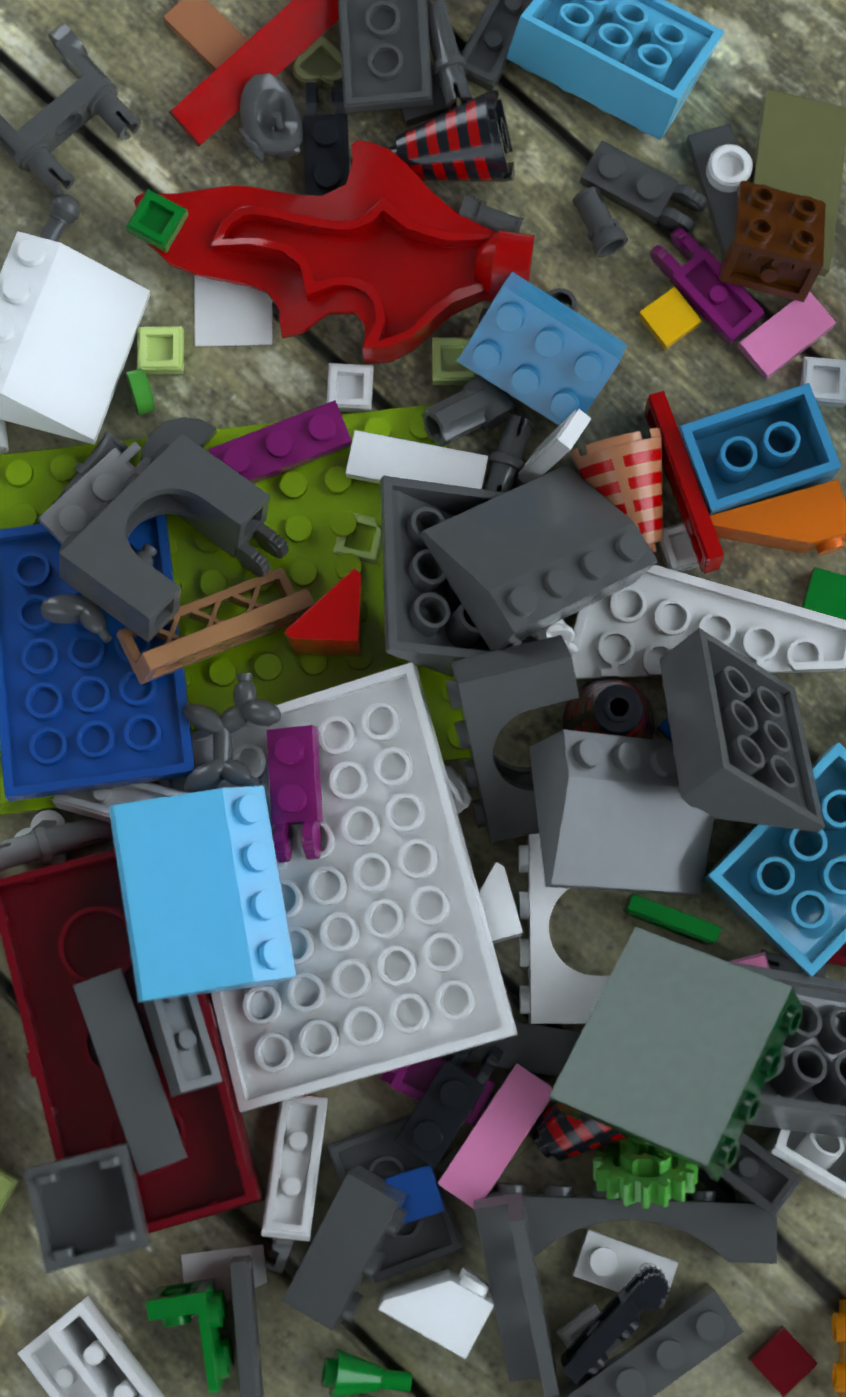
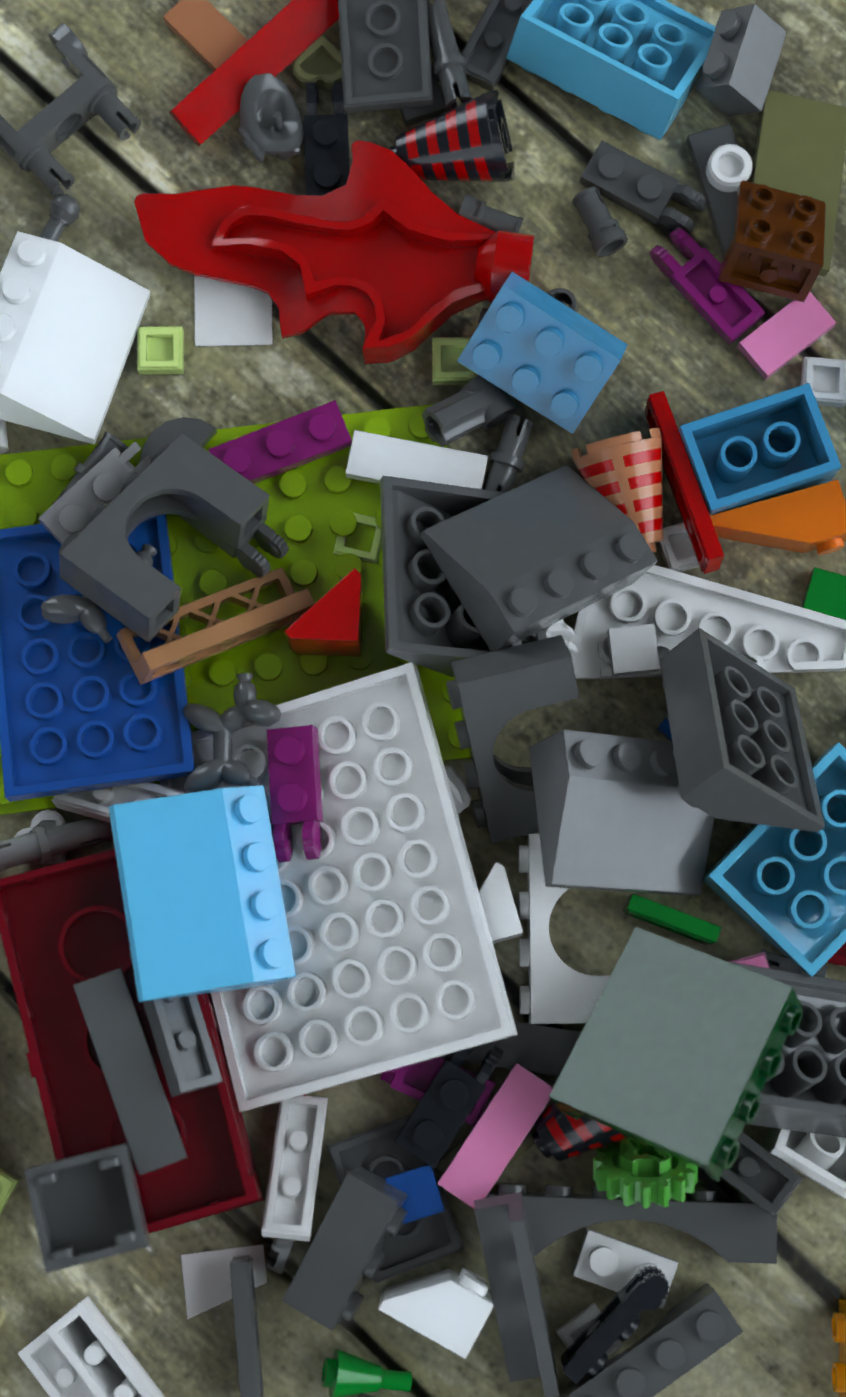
(140, 391): bright green tile -> none
(157, 220): green tile -> none
(175, 1307): green bracket -> none
(351, 386): white tile -> none
(554, 446): white tile -> none
(594, 706): black cone -> none
(633, 649): none -> white tile
(669, 318): yellow tile -> none
(741, 60): none -> dark grey brick
(782, 1361): dark red tile -> none

